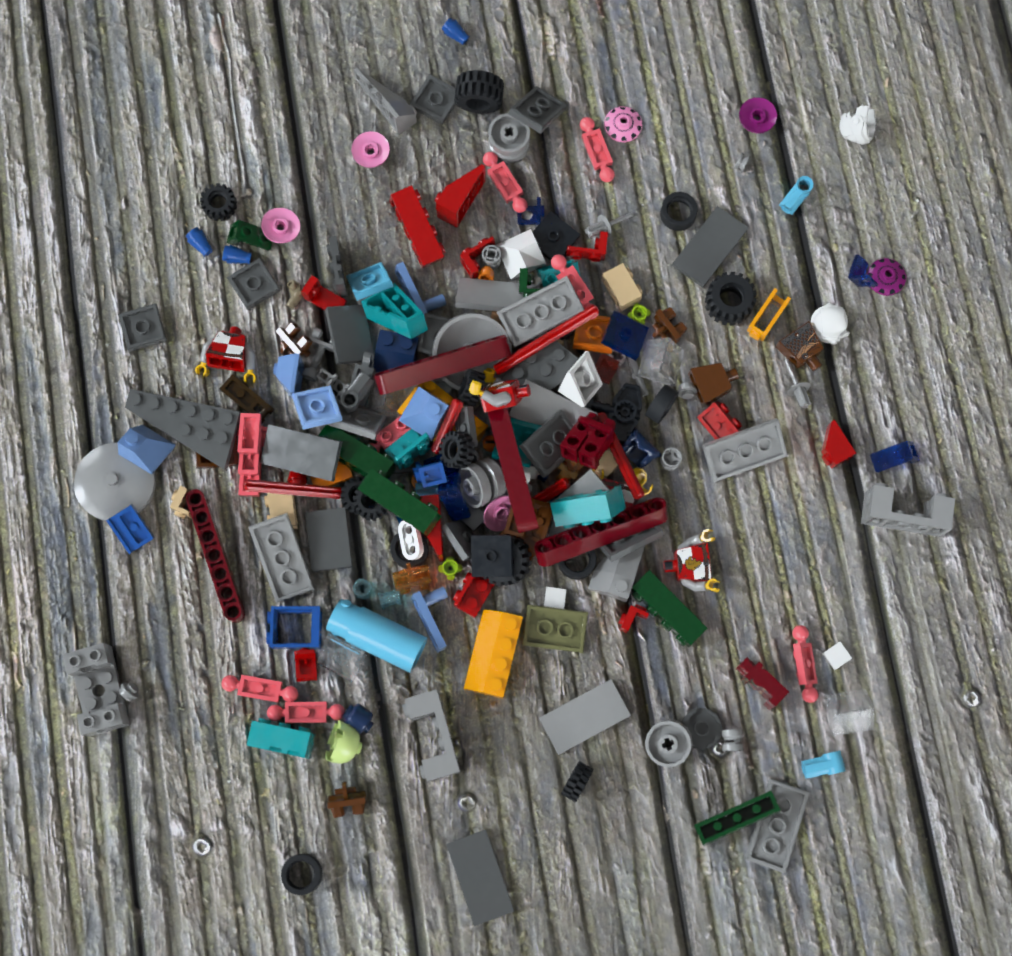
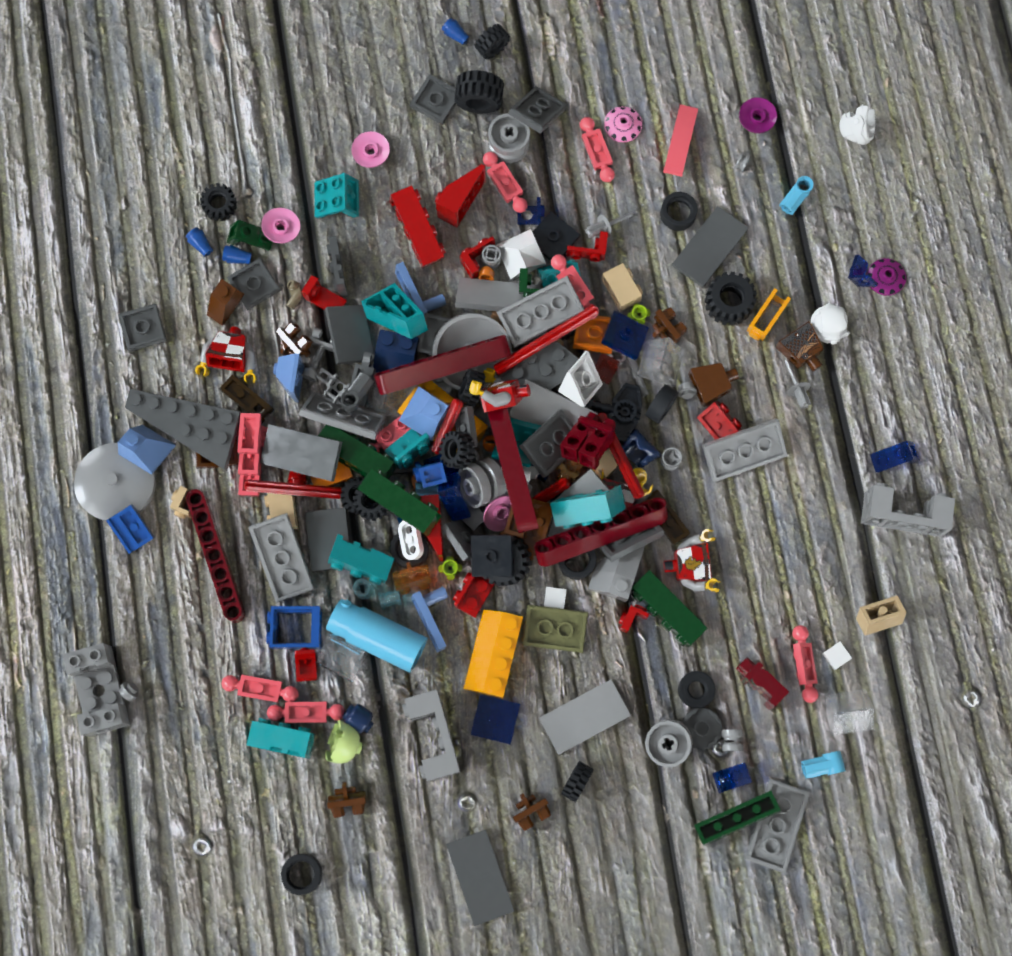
(223, 302): none -> reddish brown slope
(316, 407): light blue tile -> none
(336, 195): none -> teal bracket
(360, 560): none -> teal wedge
(369, 281): medium azure tile -> none
(392, 106): light grey wedge -> none
(492, 41): none -> black tyre
(495, 719): none -> clear blue plate
(523, 817): none -> reddish brown hips
(673, 527): none -> dark brown plate
(680, 140): none -> coral slope
(687, 698): none -> black tyre
(732, 777): none -> clear blue bracket
(836, 446): red slope -> none
(881, 615): none -> tan brick

